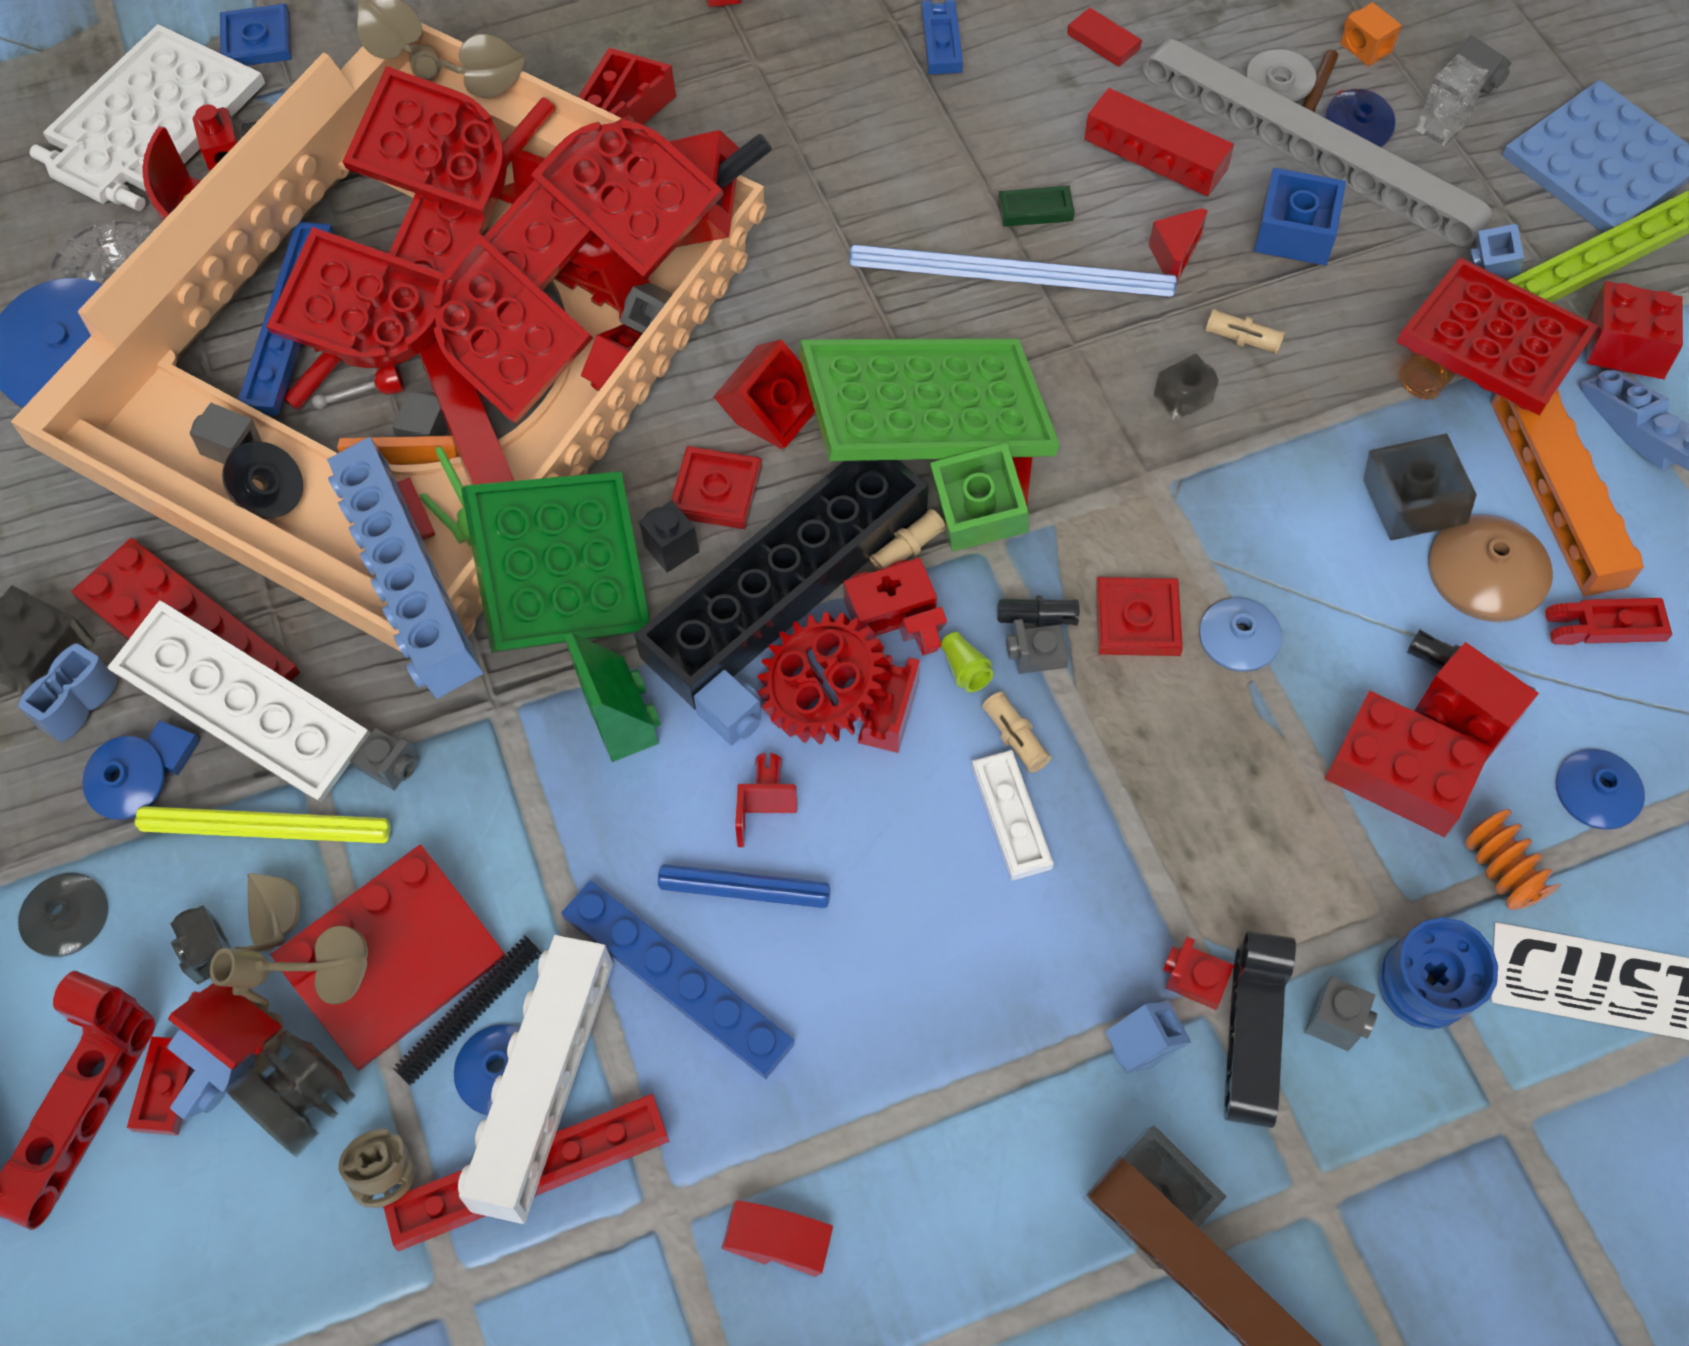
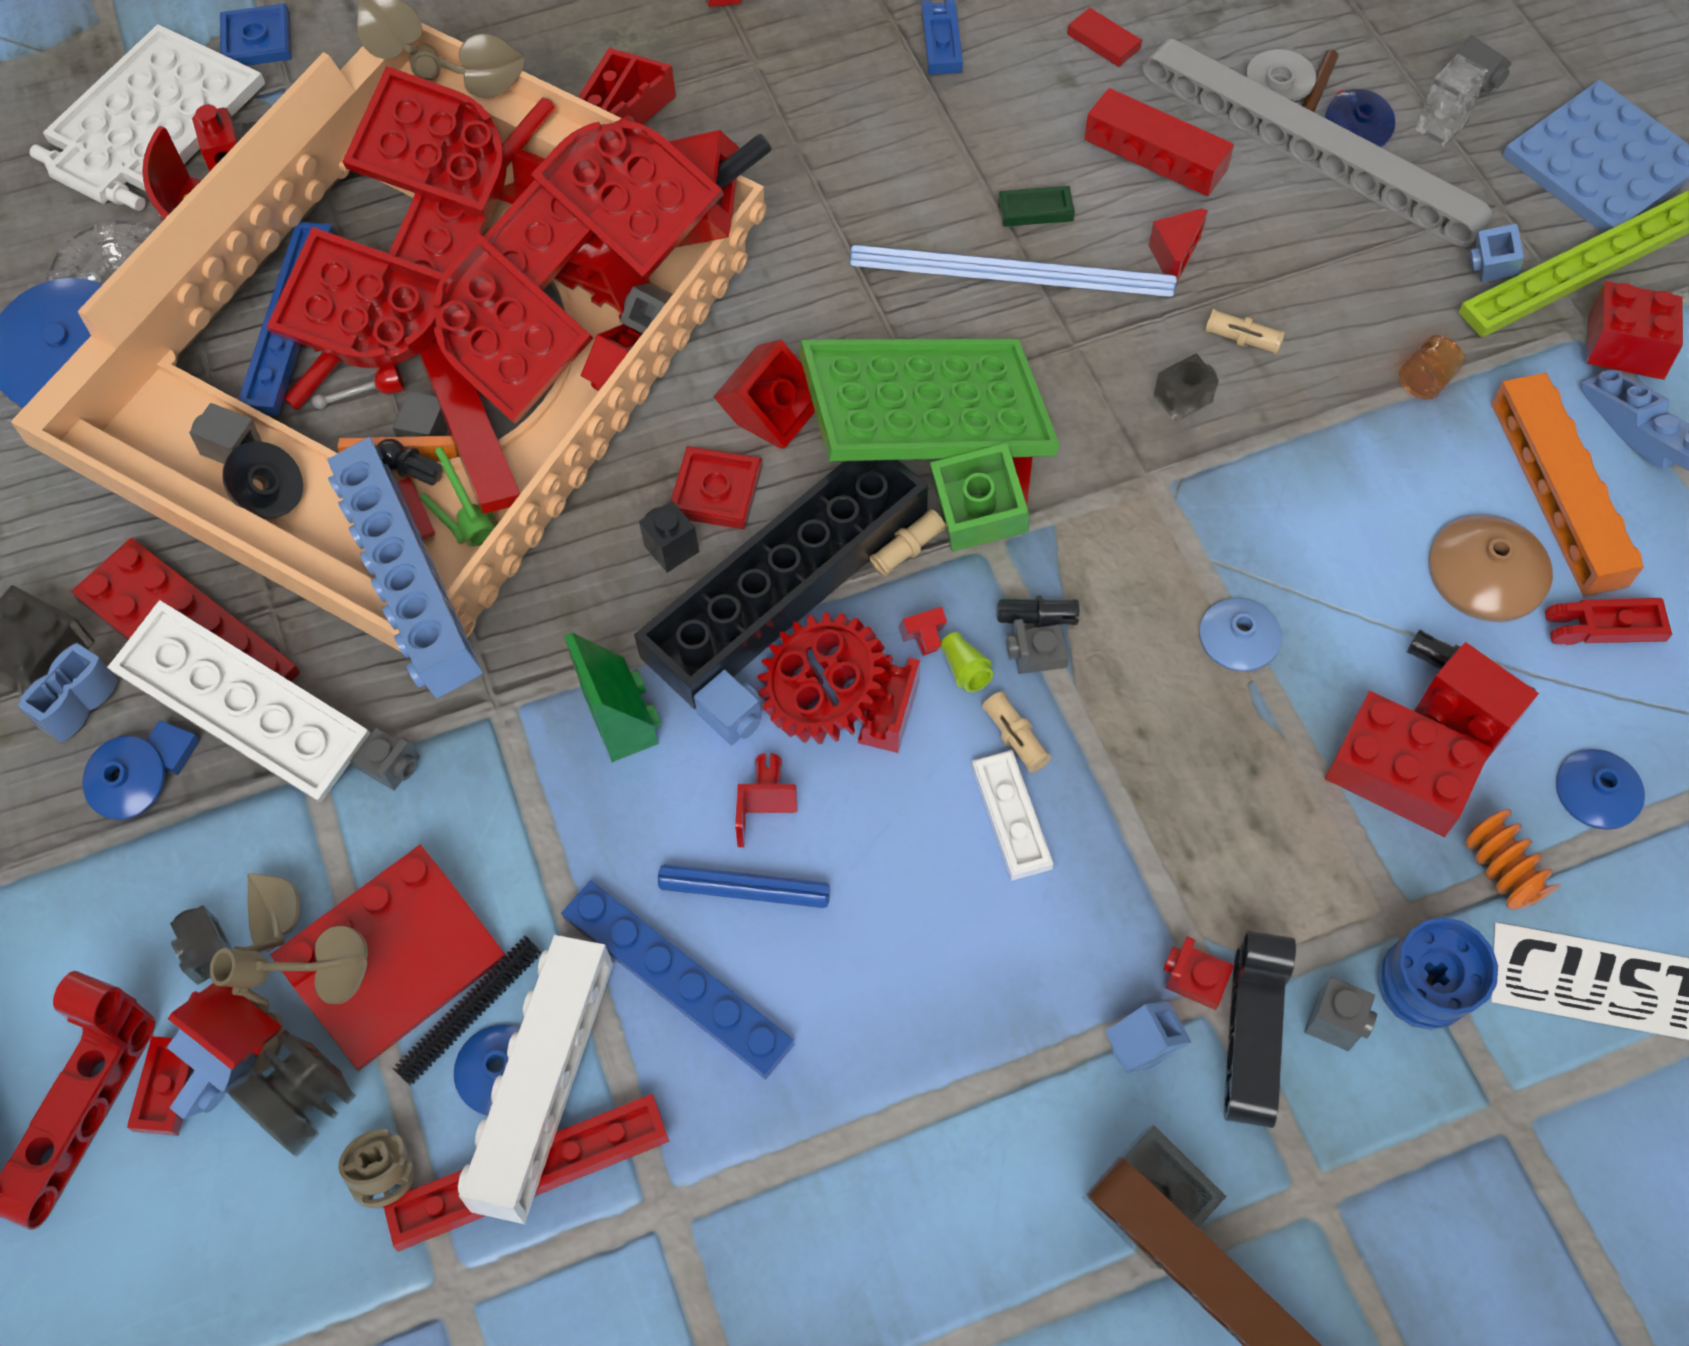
(74, 926): clear smoke dish -> none
(263, 824): neon yellow axle -> none
(409, 462): none -> black axle
(555, 559): green plate -> none
(777, 1236): red slope -> none
(889, 595): red brick -> none
(1138, 616): red tile -> none
(1300, 216): blue brick -> none
(1370, 33): orange brick -> none
(1419, 486): clear smoke brick -> none
(1498, 335): red plate -> none

